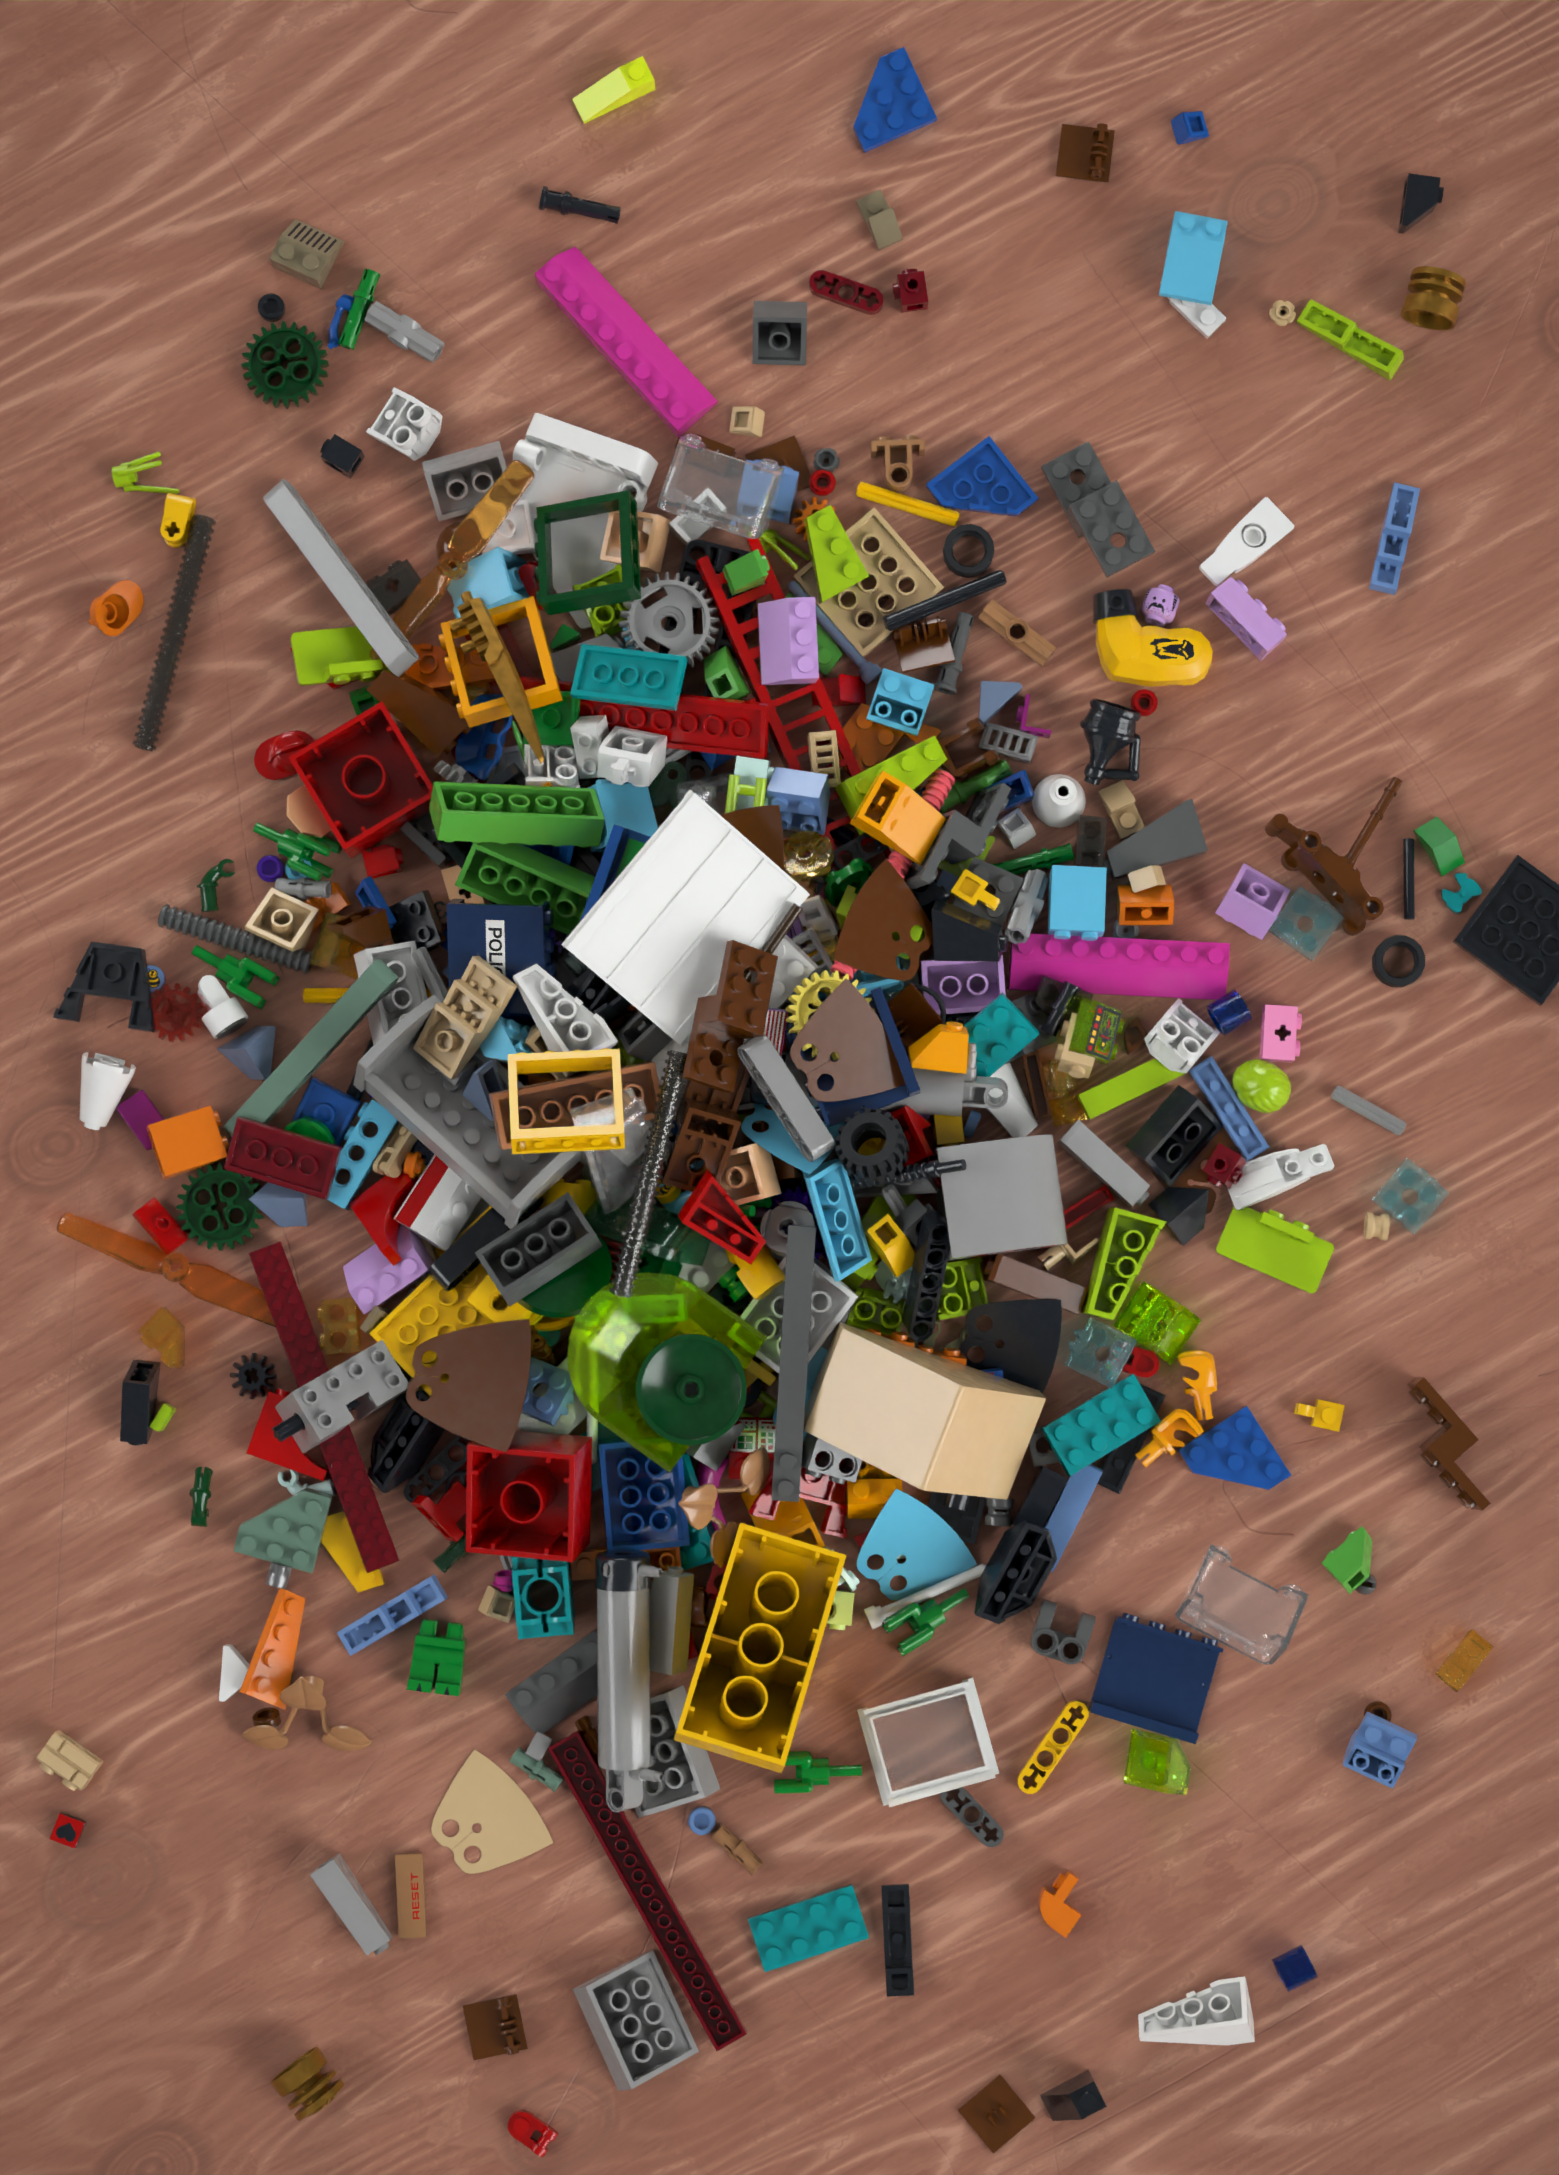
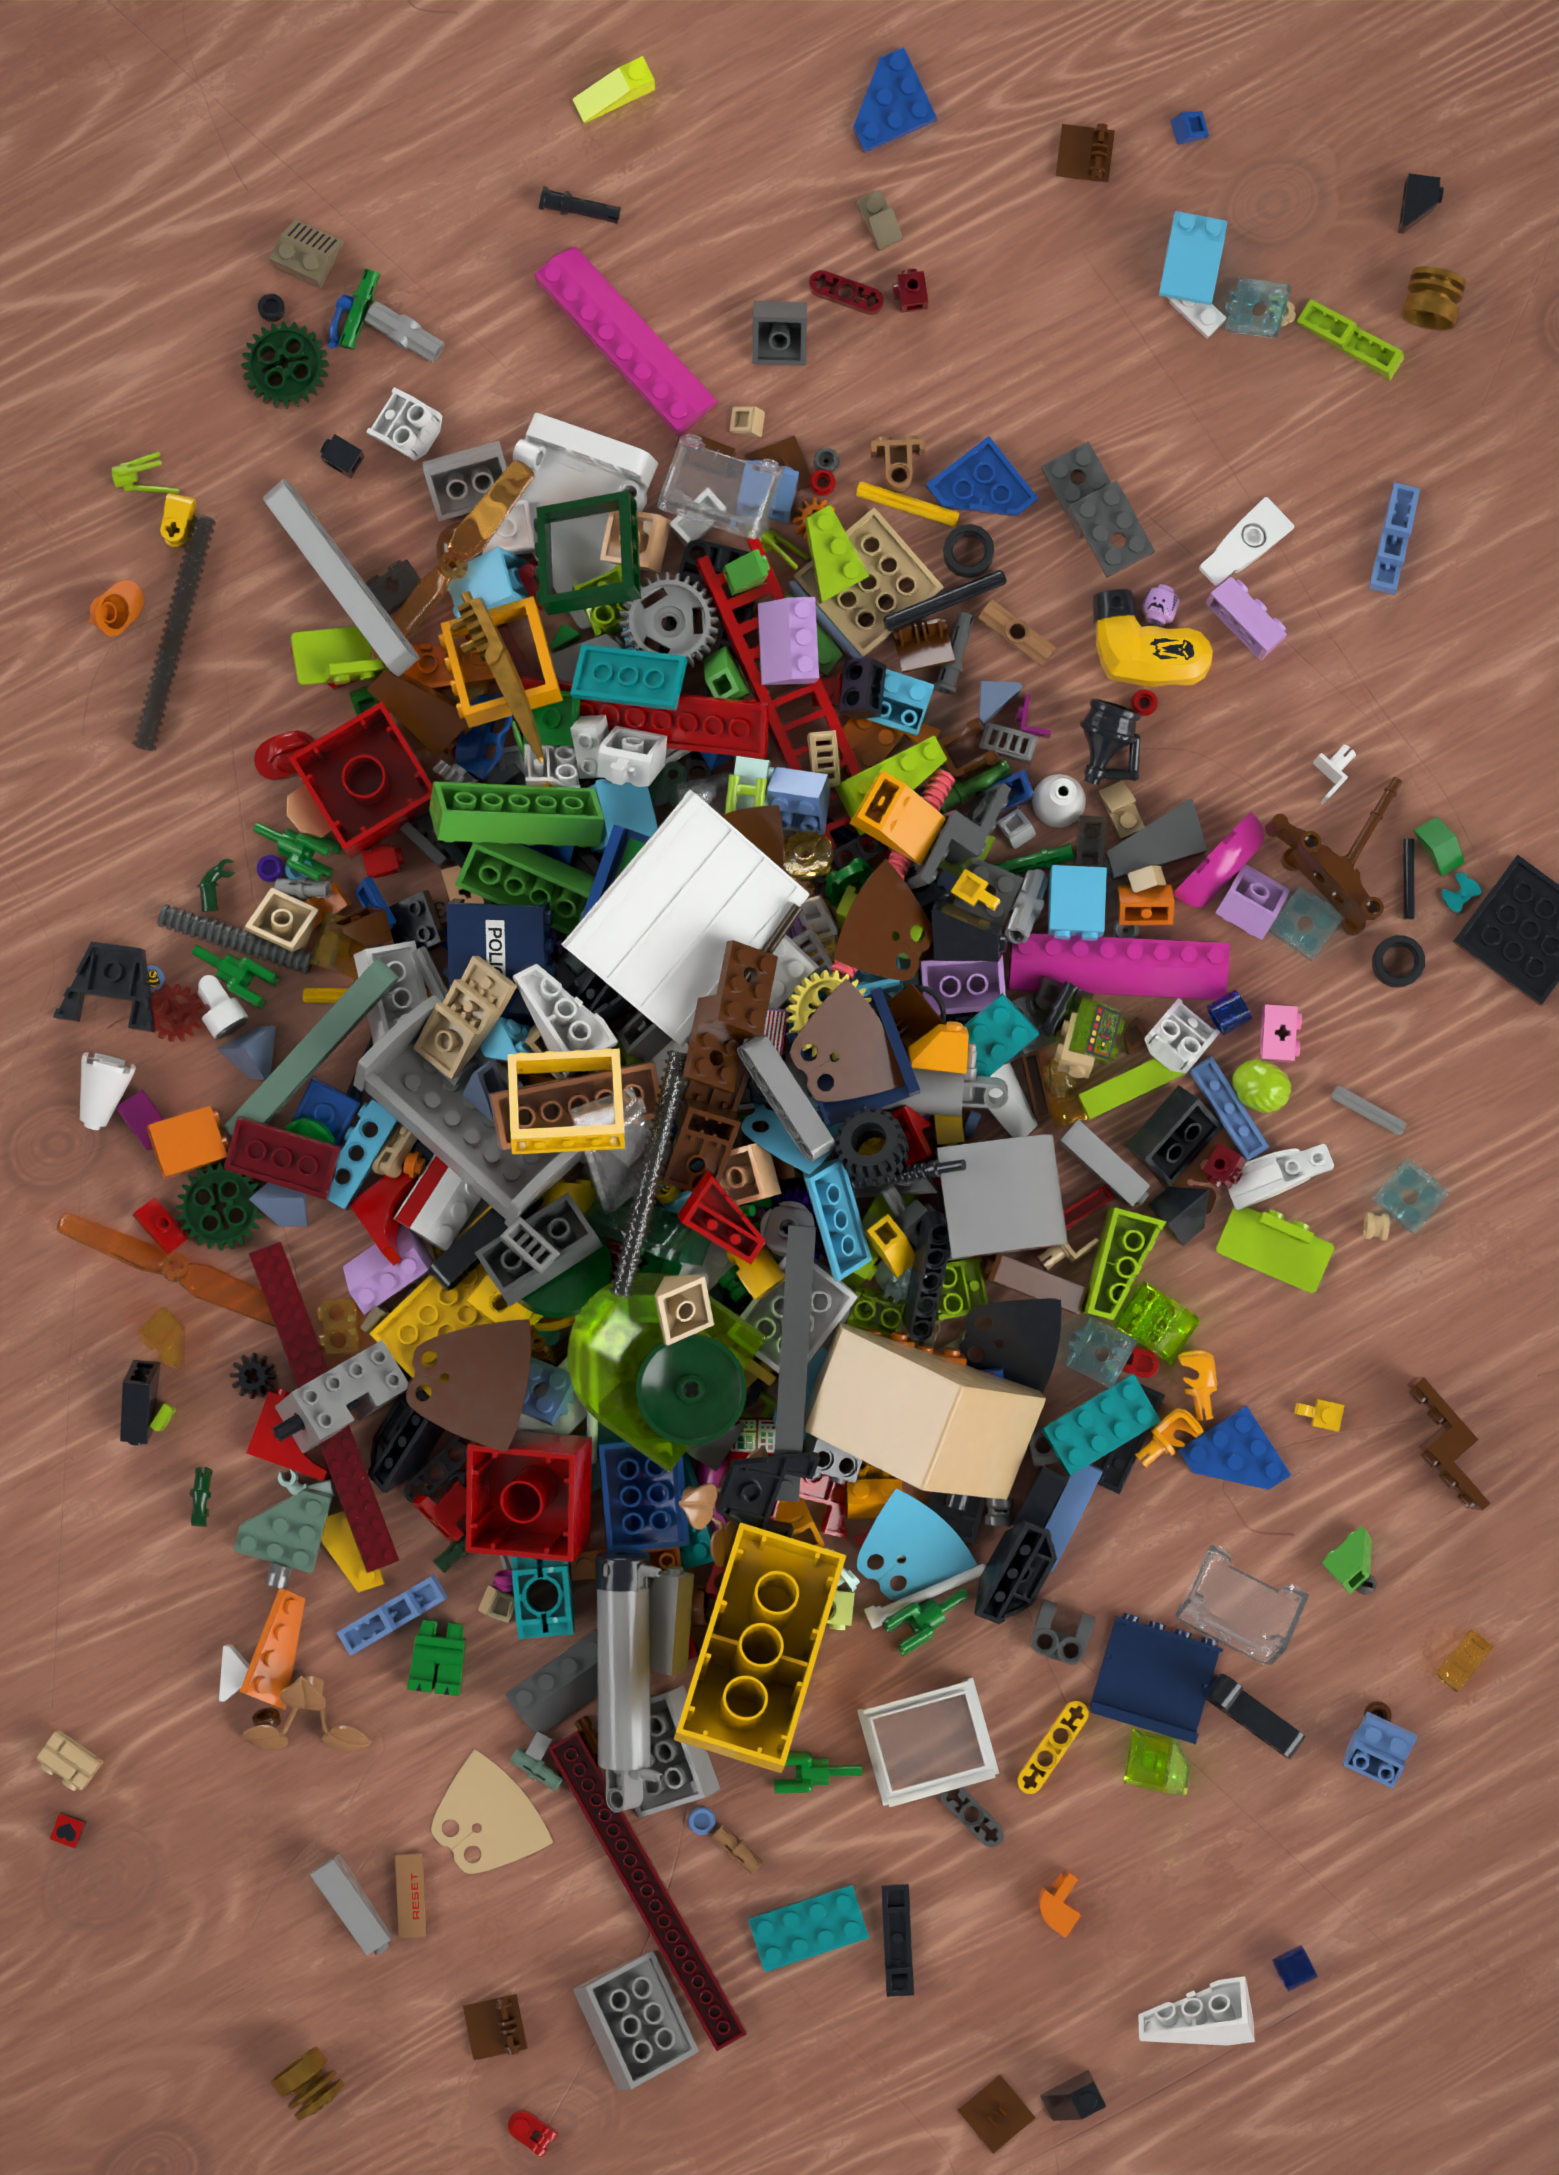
(518, 1225): none -> light grey slope
(683, 1307): none -> tan slope
(754, 1486): none -> black wing
(862, 688): none -> black brick
(1224, 863): none -> dark pink brick
(1246, 296): none -> clear light blue piece
(1253, 1716): none -> black beam
(1333, 768): none -> white bracket

